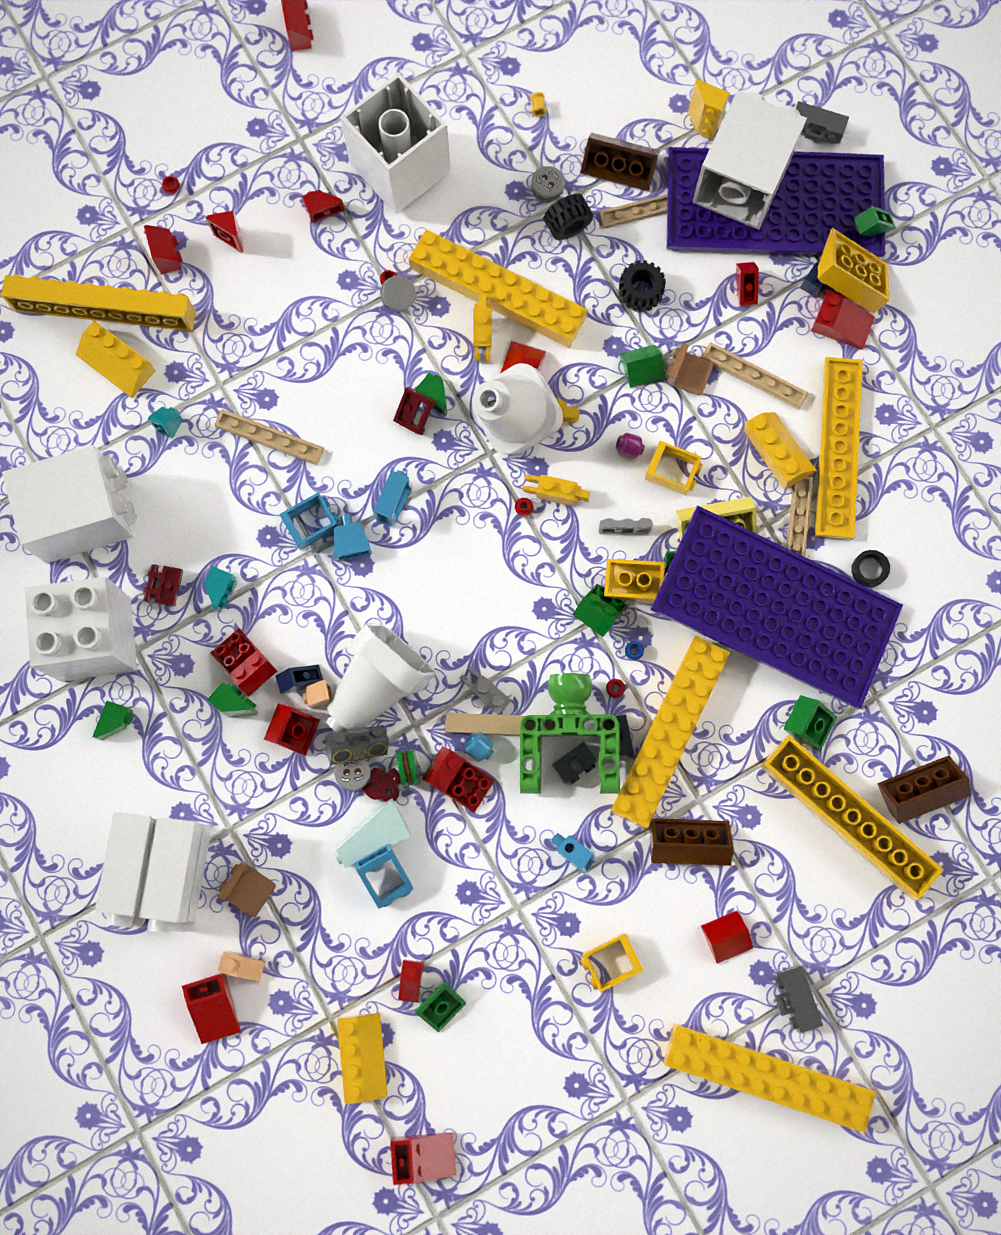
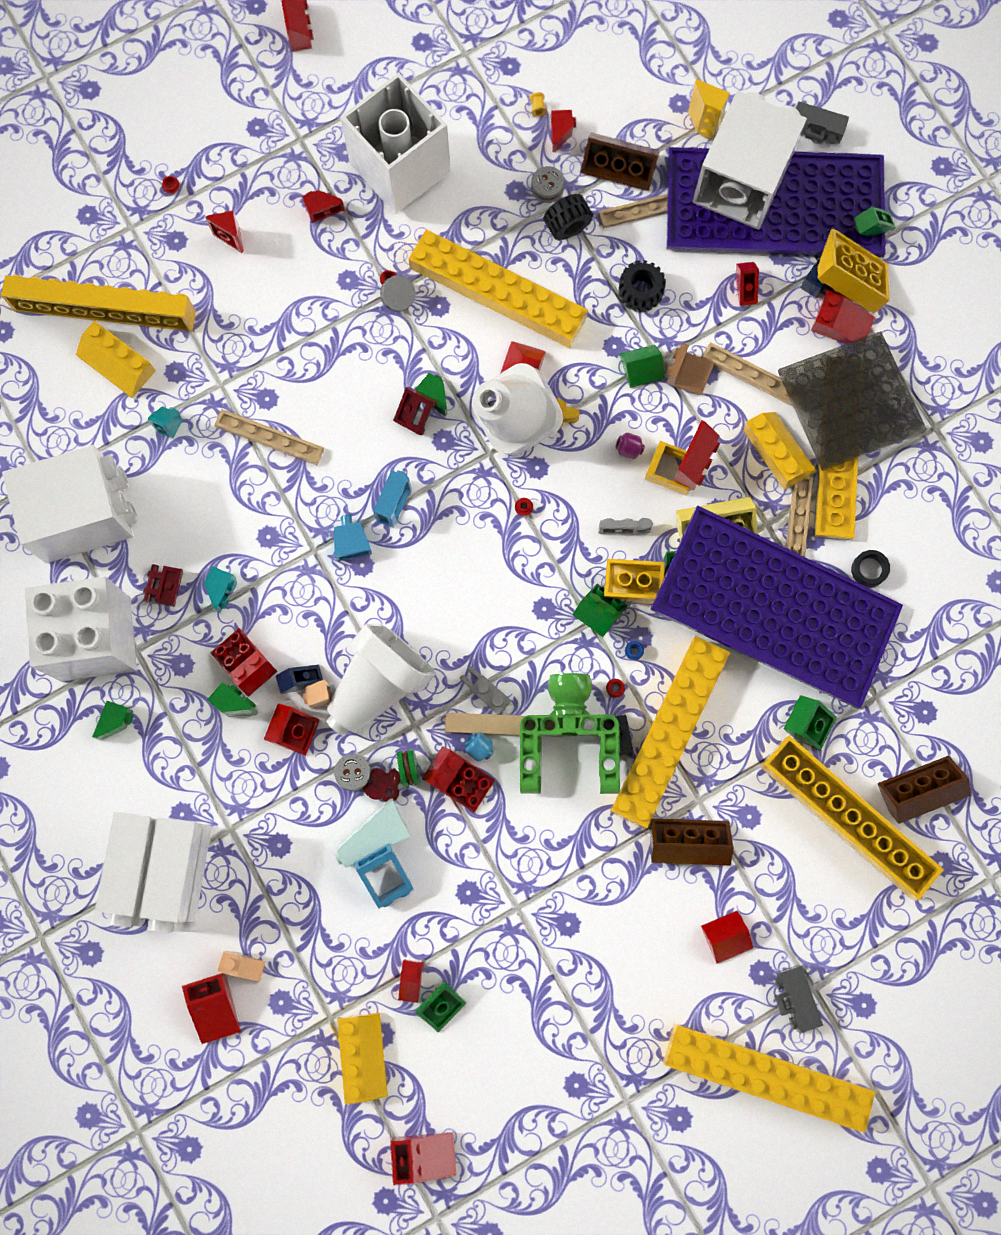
(163, 249): red slope -> none
(246, 889): medium nougat bracket -> none
(303, 506): dark azure window -> none
(356, 744): dark grey piece -> none
(482, 327): yellow hinge -> none
(556, 490): yellow hinge -> none
(561, 127): none -> red slope
(580, 753): black brick -> none
(580, 858): dark azure torso -> none
(630, 953): yellow window -> none
(698, 456): none -> red slope
(851, 400): none -> clear smoke plate

